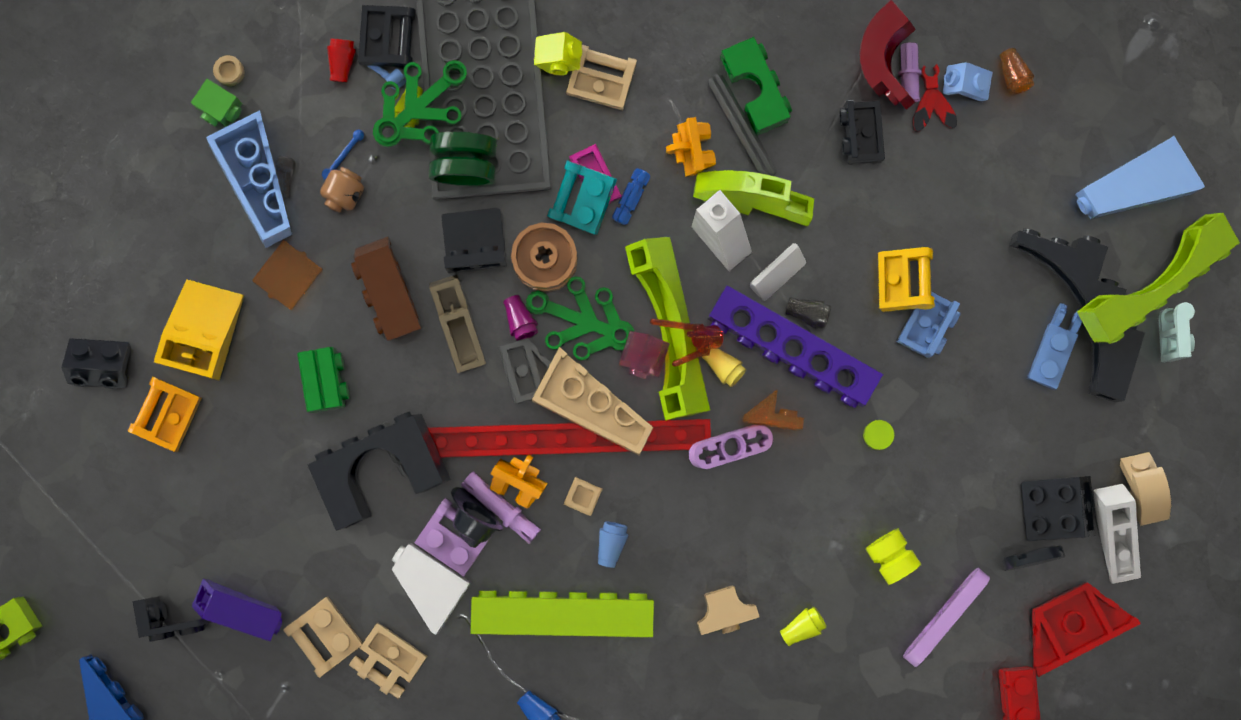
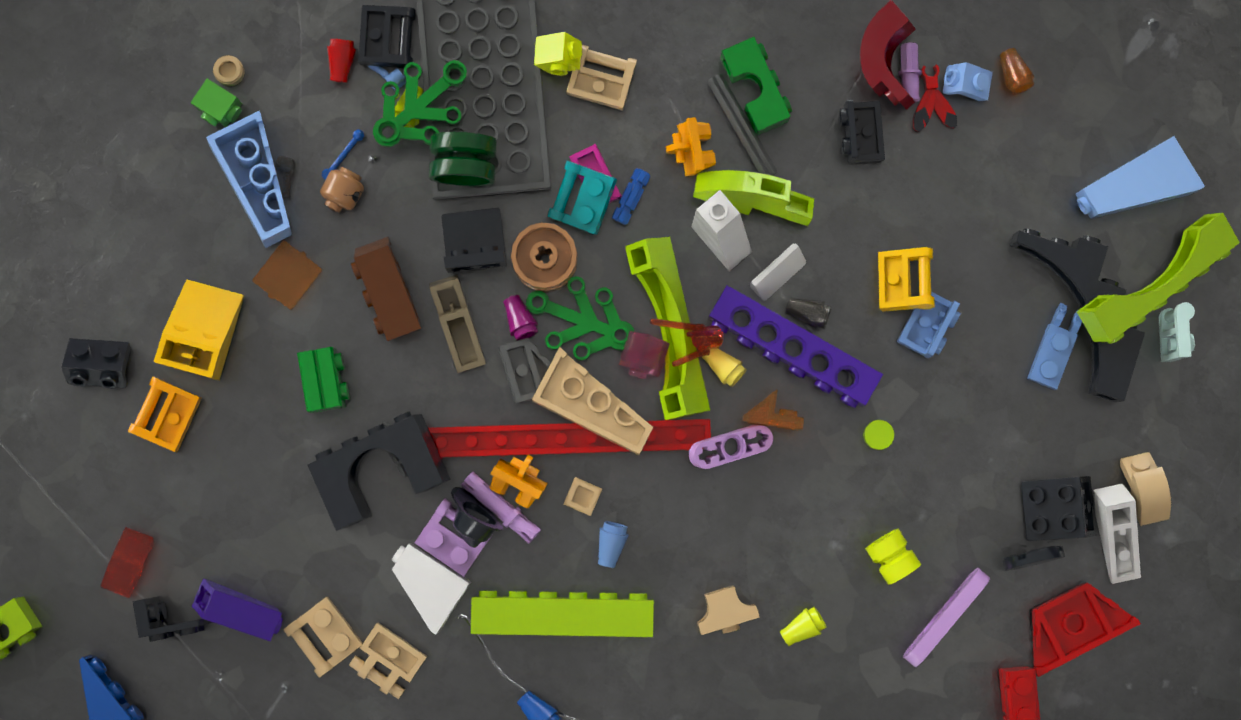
(127, 562): none -> clear red slope

